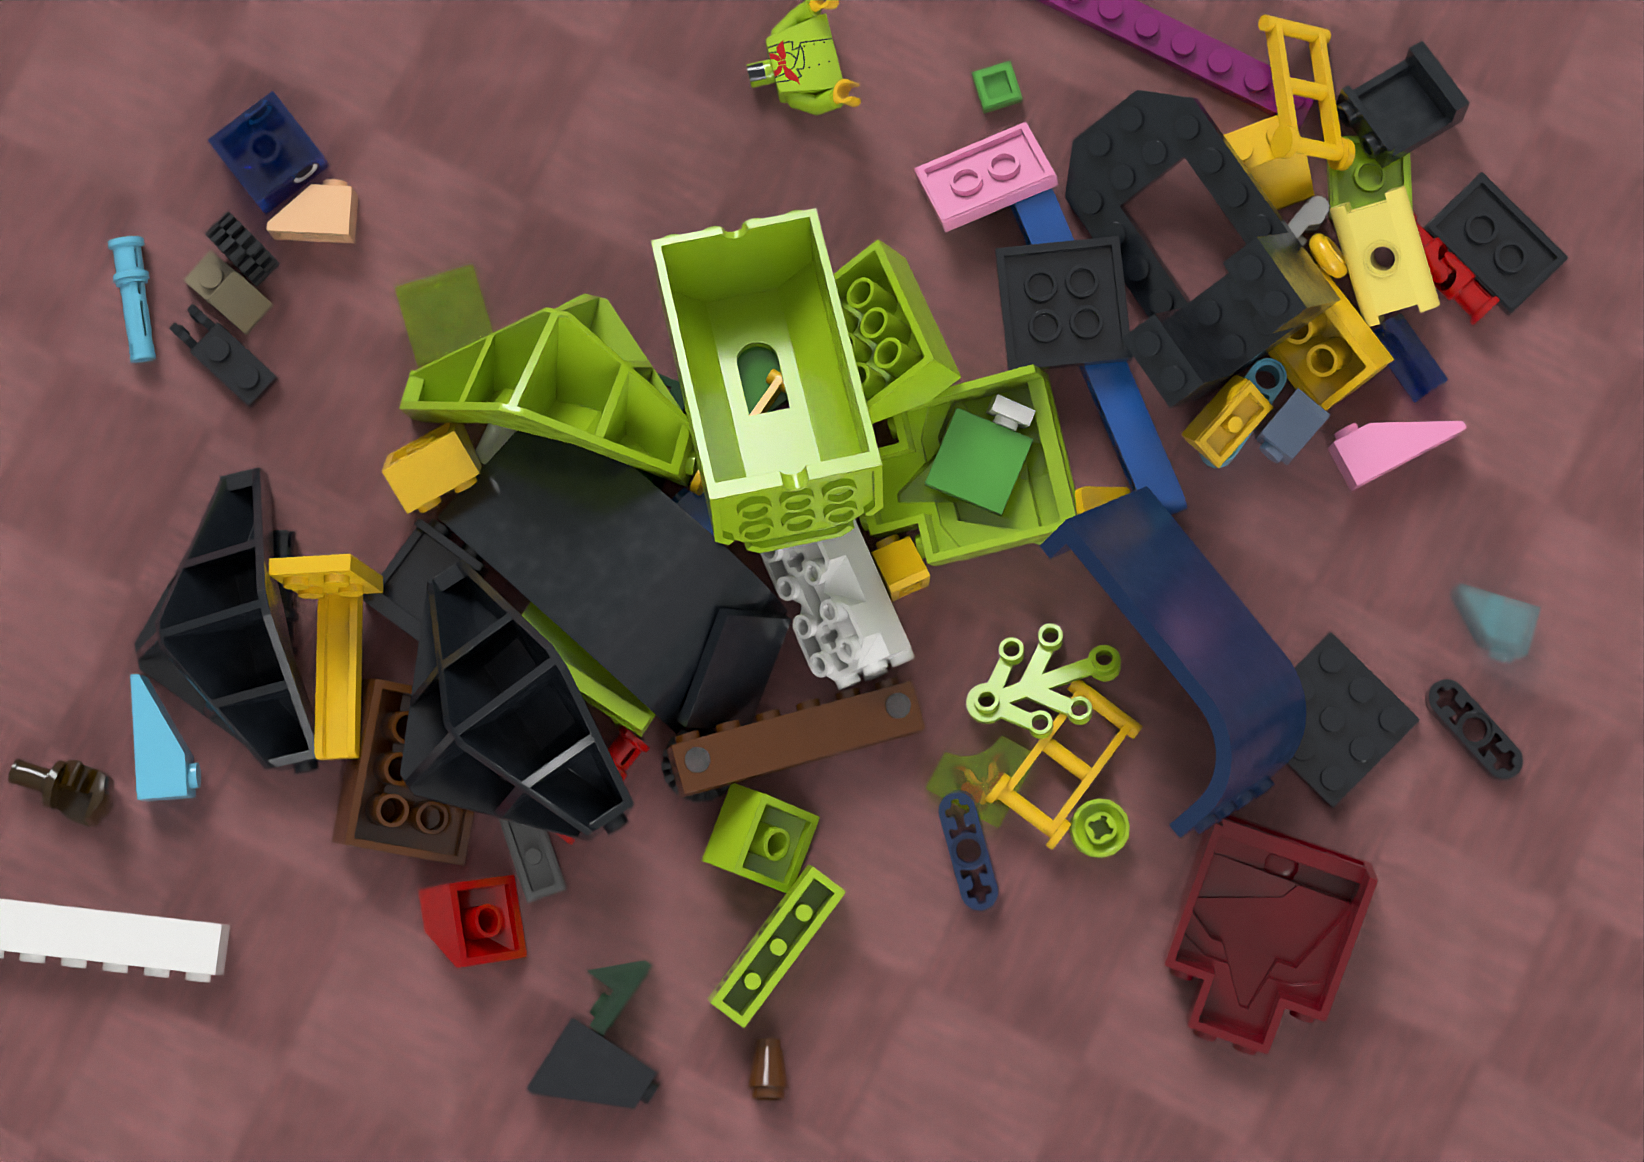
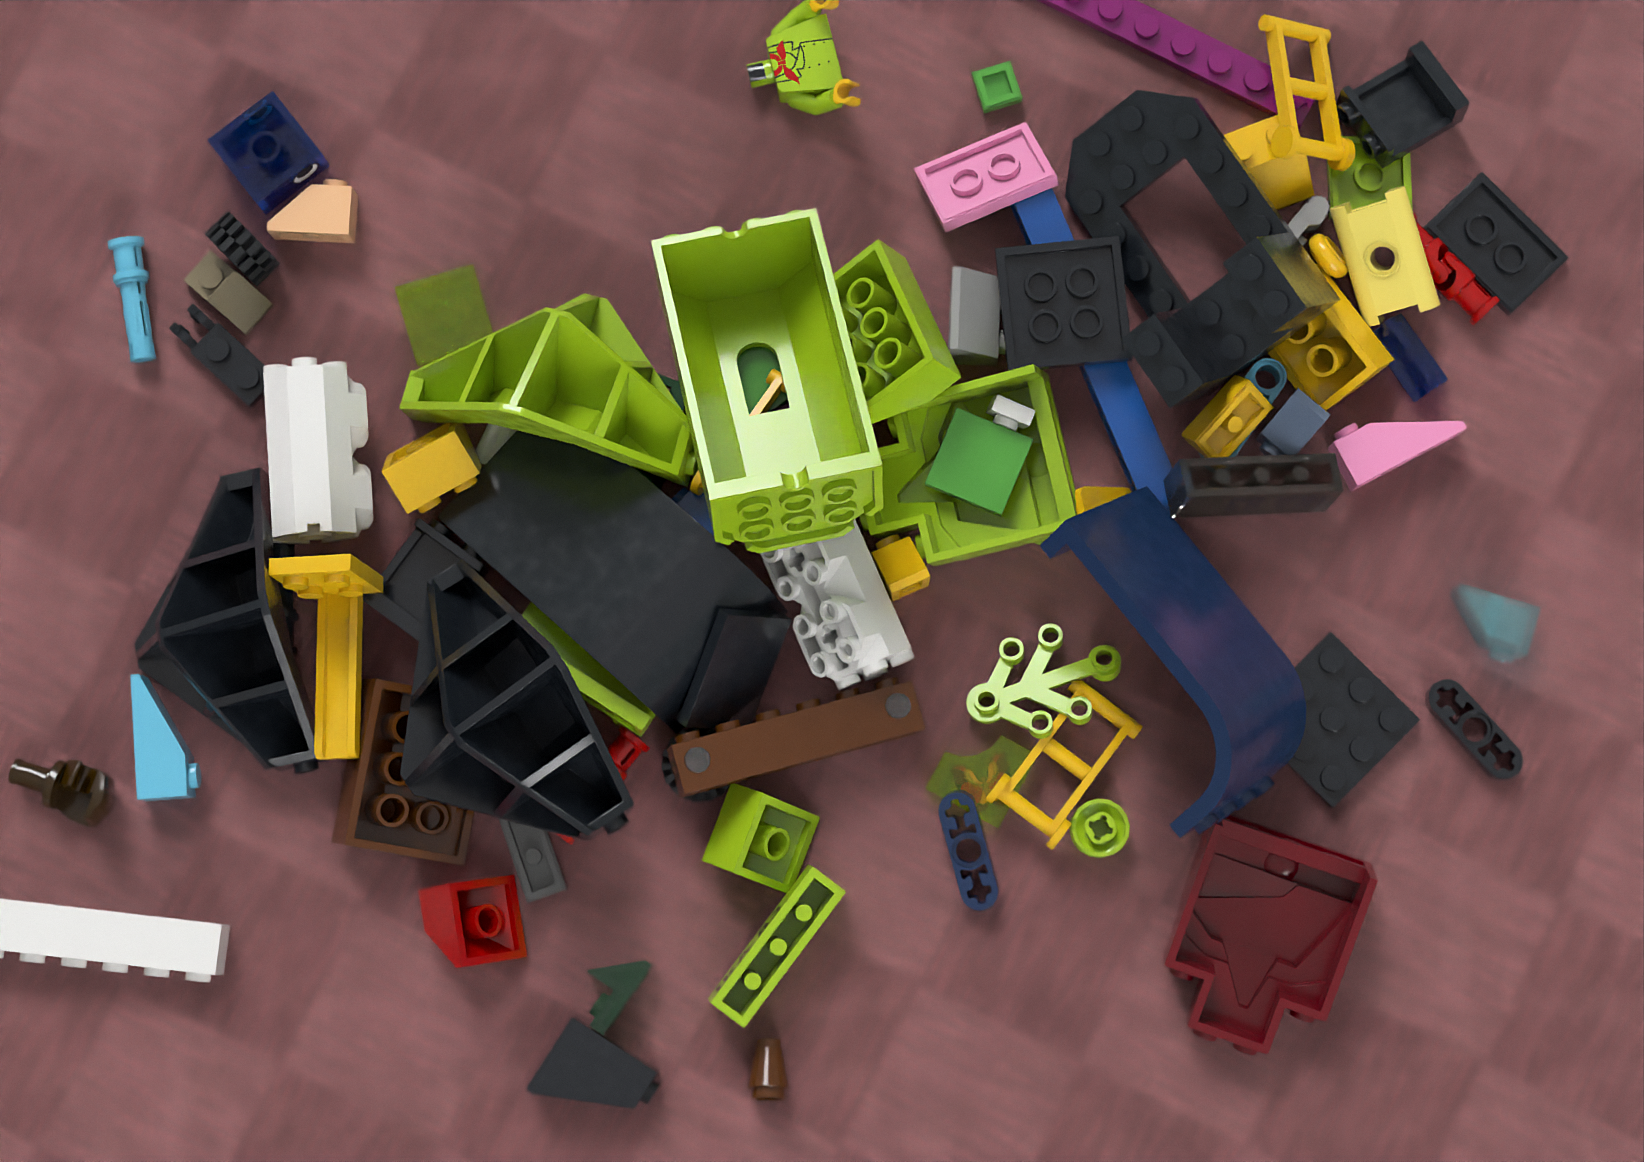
(312, 431): none -> white brick
(974, 318): none -> light grey slope
(1252, 485): none -> clear smoke brick

